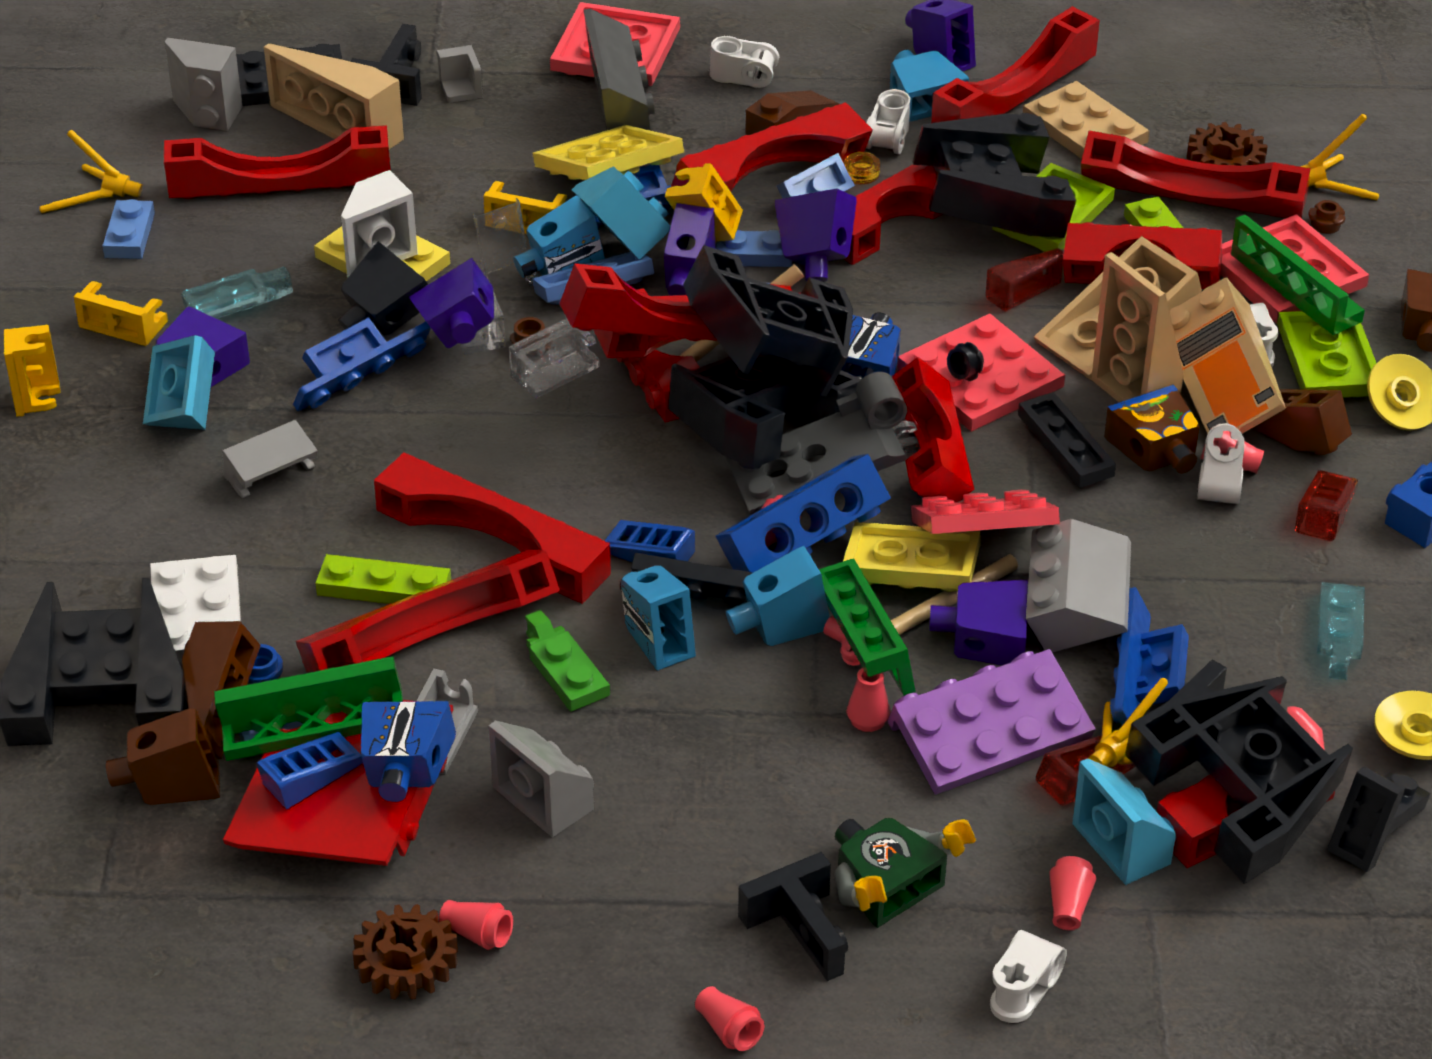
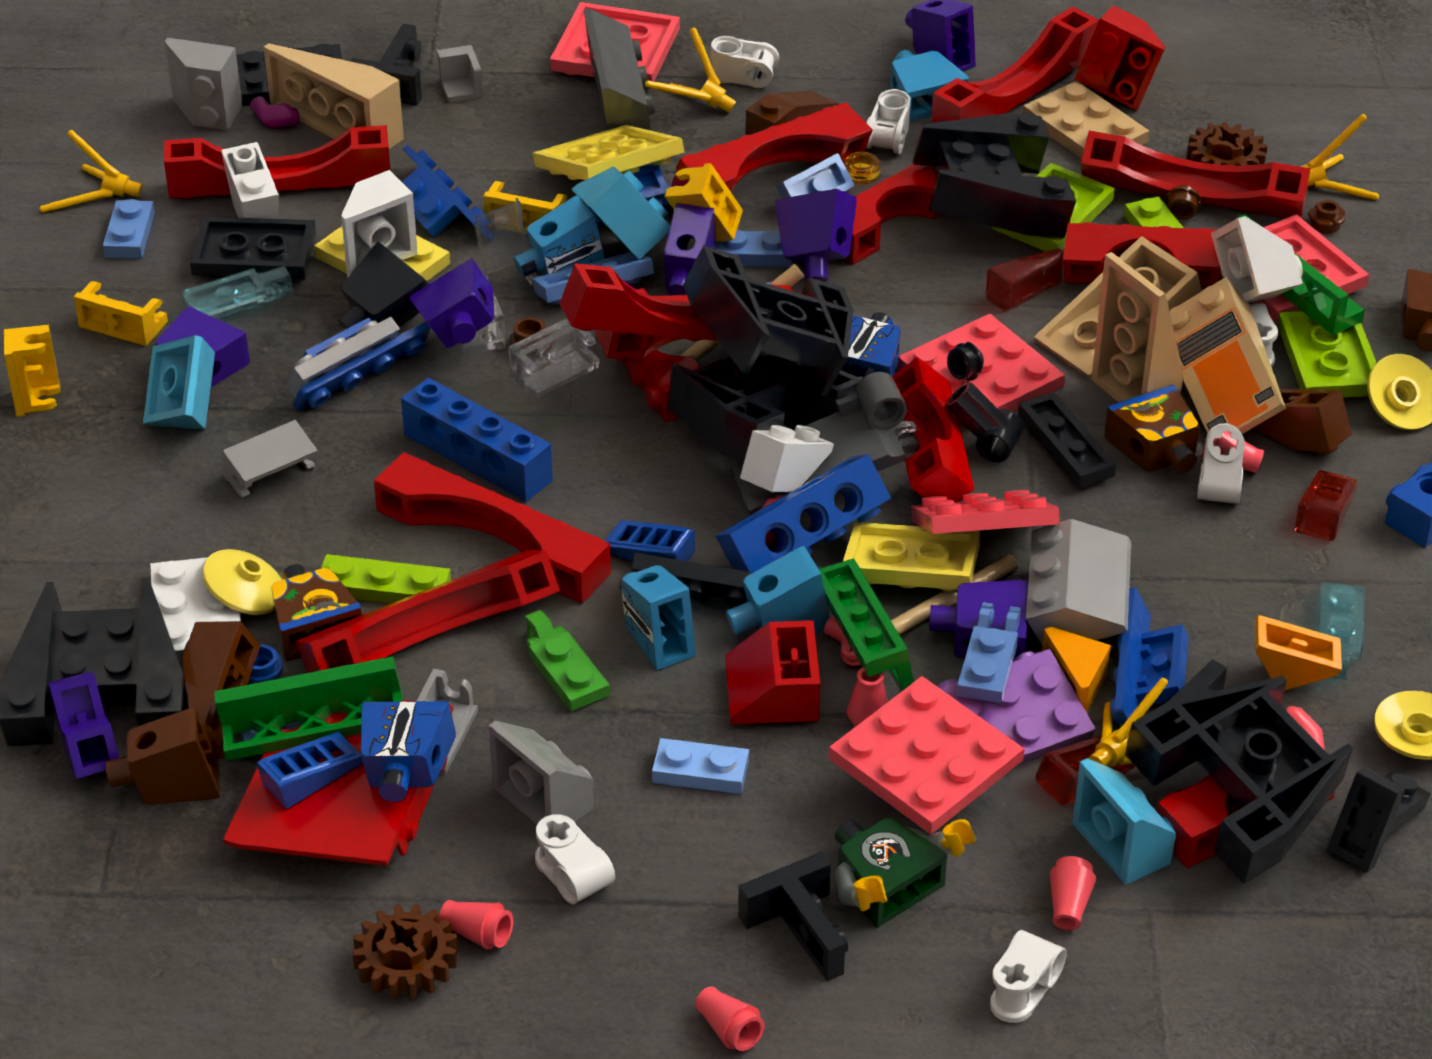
(83, 724): none -> dark purple brick
(240, 244): none -> black plate
(240, 581): none -> light yellow dish
(250, 182): none -> white slope
(274, 115): none -> magenta arm
(308, 605): none -> torso
(341, 352): none -> light grey plate
(433, 200): none -> blue bracket
(477, 439): none -> blue brick
(571, 859): none -> white piece
(700, 766): none -> light blue piece
(711, 91): none -> yellow plant
(774, 675): none -> red slope
(784, 457): none -> white slope
(926, 754): none -> coral plate
(989, 657): none -> medium blue hinge
(995, 428): none -> black piece
(1081, 660): none -> light orange slope
(1121, 57): none -> red slope
(1183, 202): none -> reddish brown plate
(1256, 260): none -> white slope
(1296, 652): none -> light orange slope

